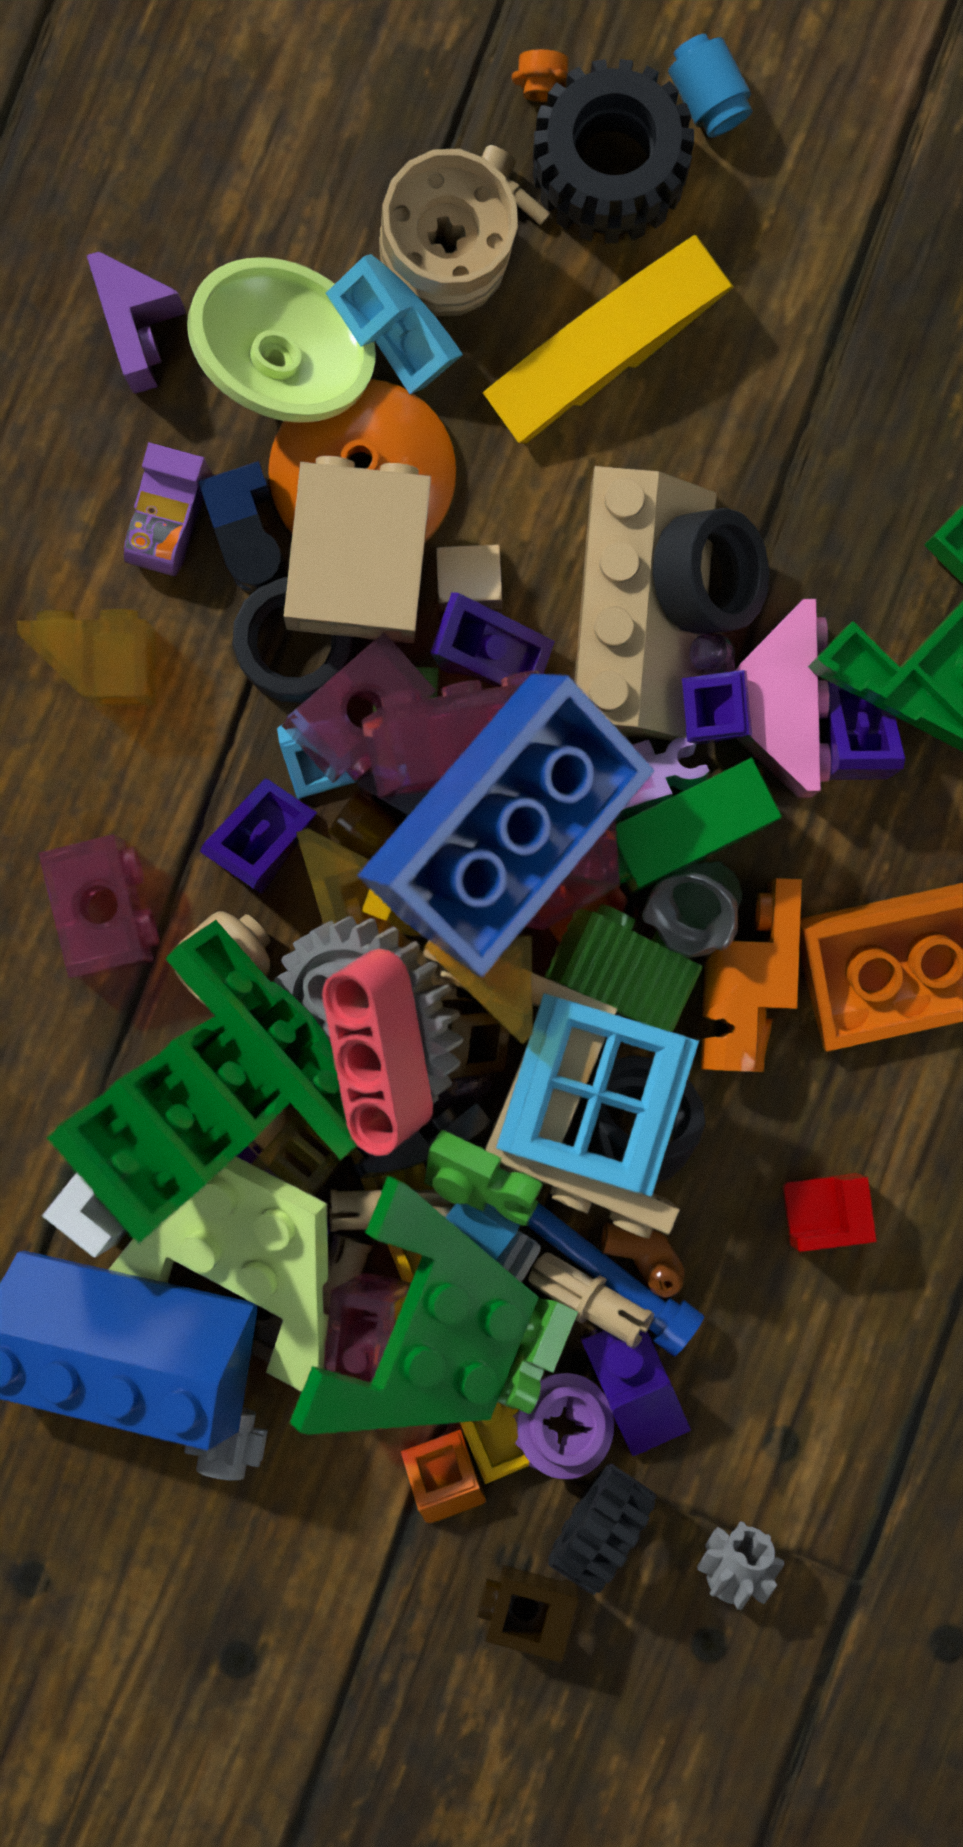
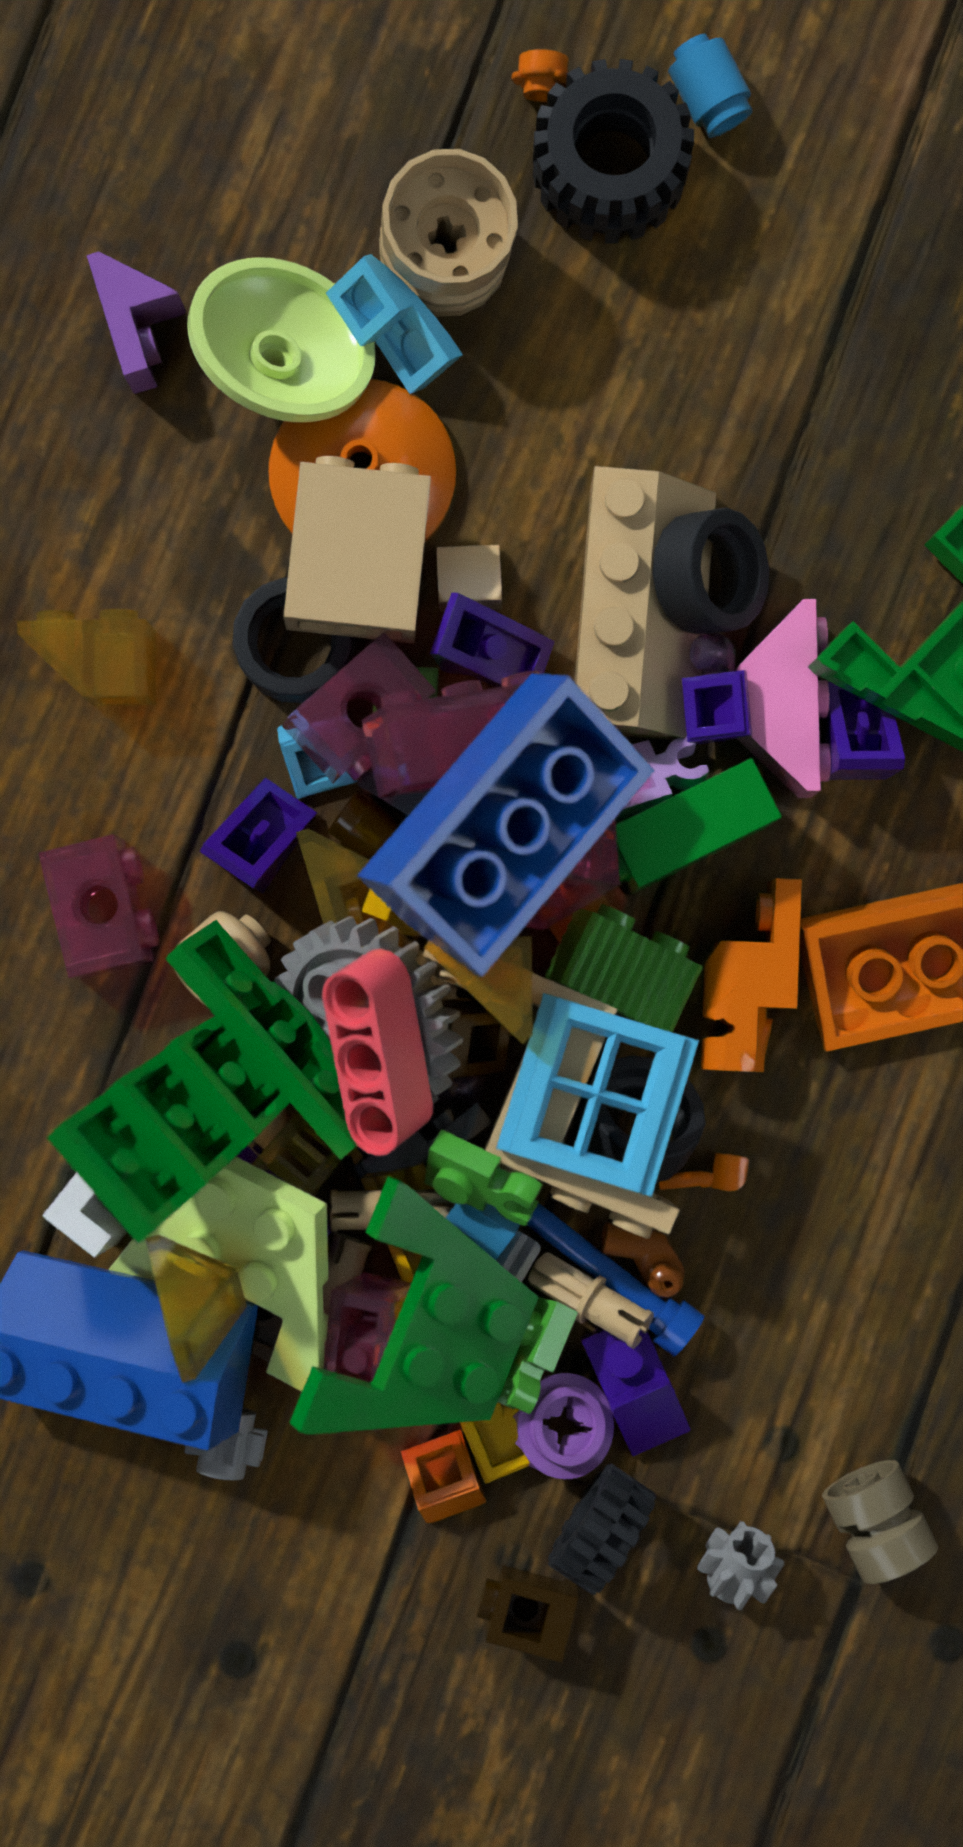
(165, 509): medium lavender leg -> none
(197, 1301): none -> clear yellow slope
(245, 545): leg -> none
(505, 163): tan hand -> none
(608, 339): yellow slope -> none
(695, 909): flat silver piece -> none
(728, 1175): none -> orange hand
(829, 1212): red panel -> none
(884, 1531): none -> dark tan wheel

